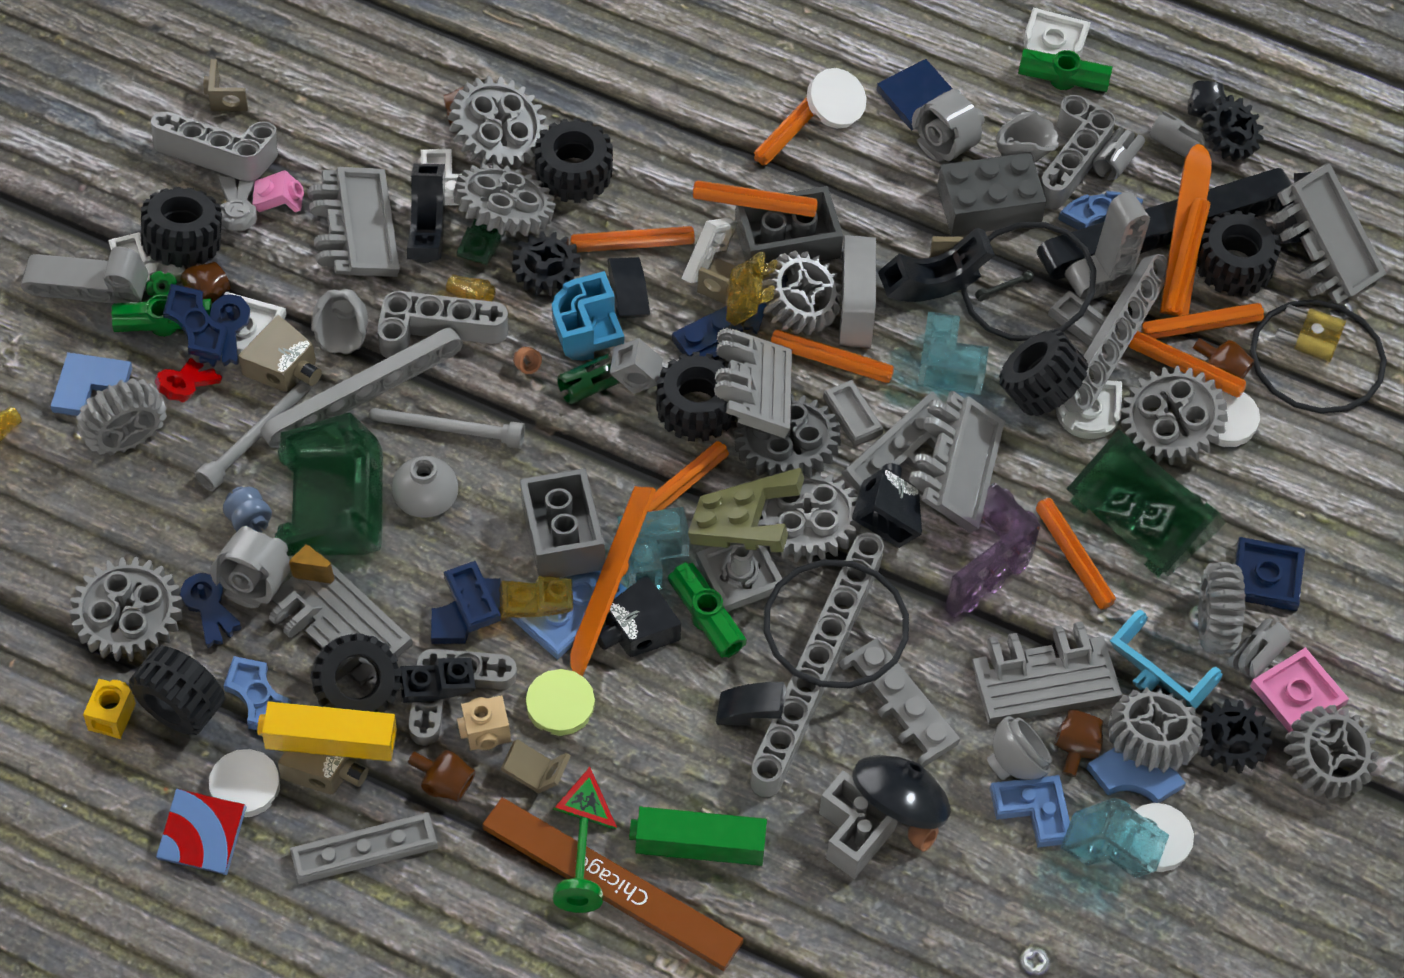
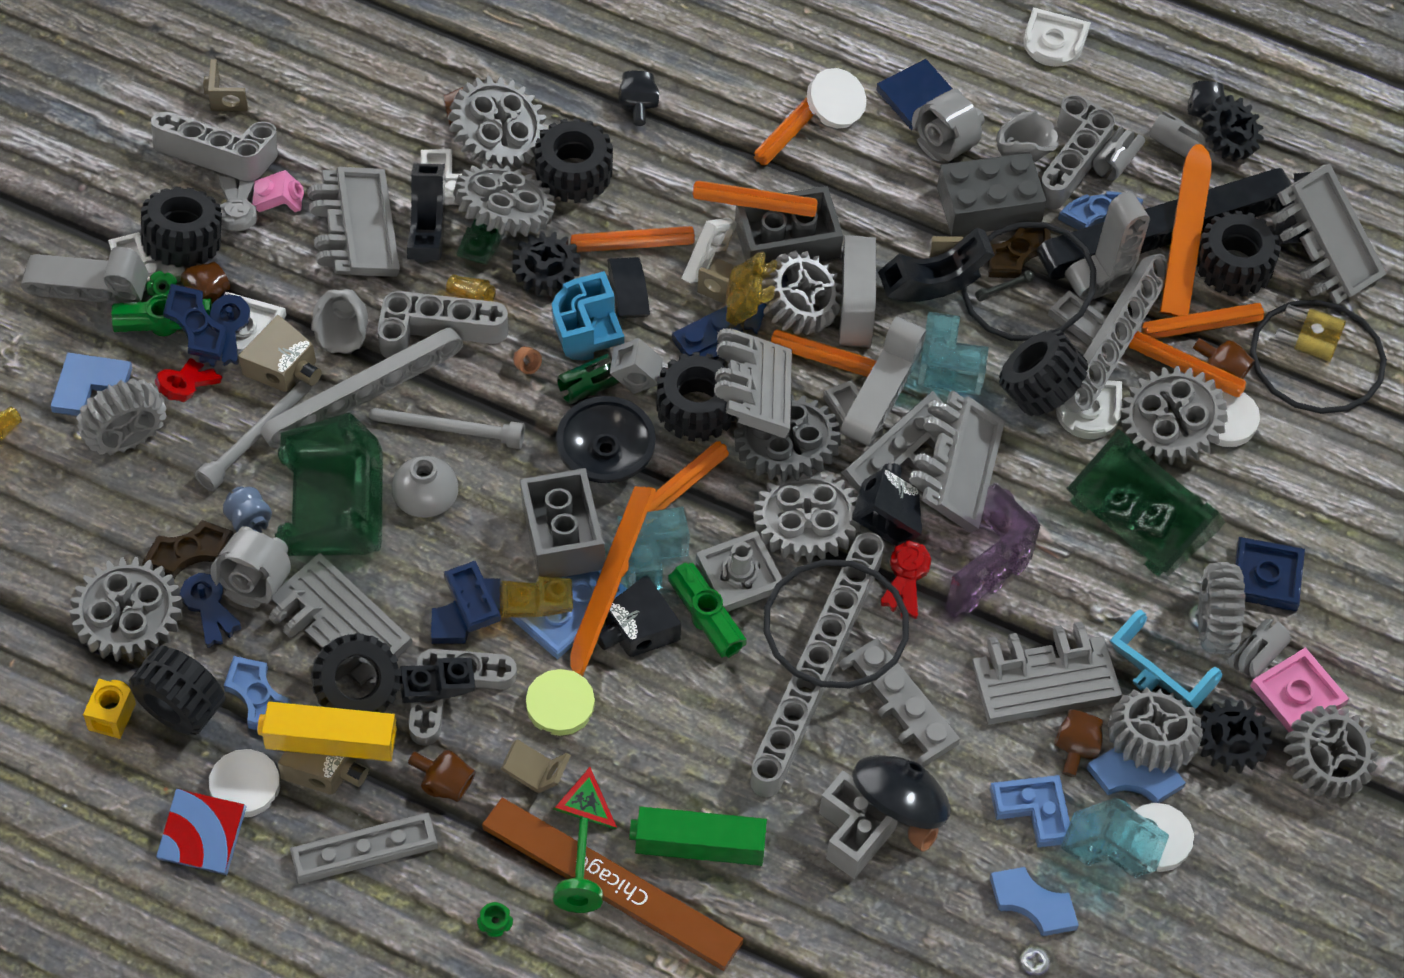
(196, 546): none -> dark brown tile
(311, 566): pearl gold slope -> none
(484, 723): tan brick -> none
(491, 911): none -> green plate
(606, 425): none -> black dish
(638, 92): none -> black piece
(735, 513): olive wing -> none
(751, 701): black slope -> none
(885, 382): none -> light grey beam
(909, 564): none -> red piece
(1015, 252): none -> dark brown tile
(1018, 751): light grey piece -> none
(1019, 893): none -> medium blue tile
(1065, 70): green piece -> none
(1075, 553): orange axle -> none
(1187, 257): orange axle -> none

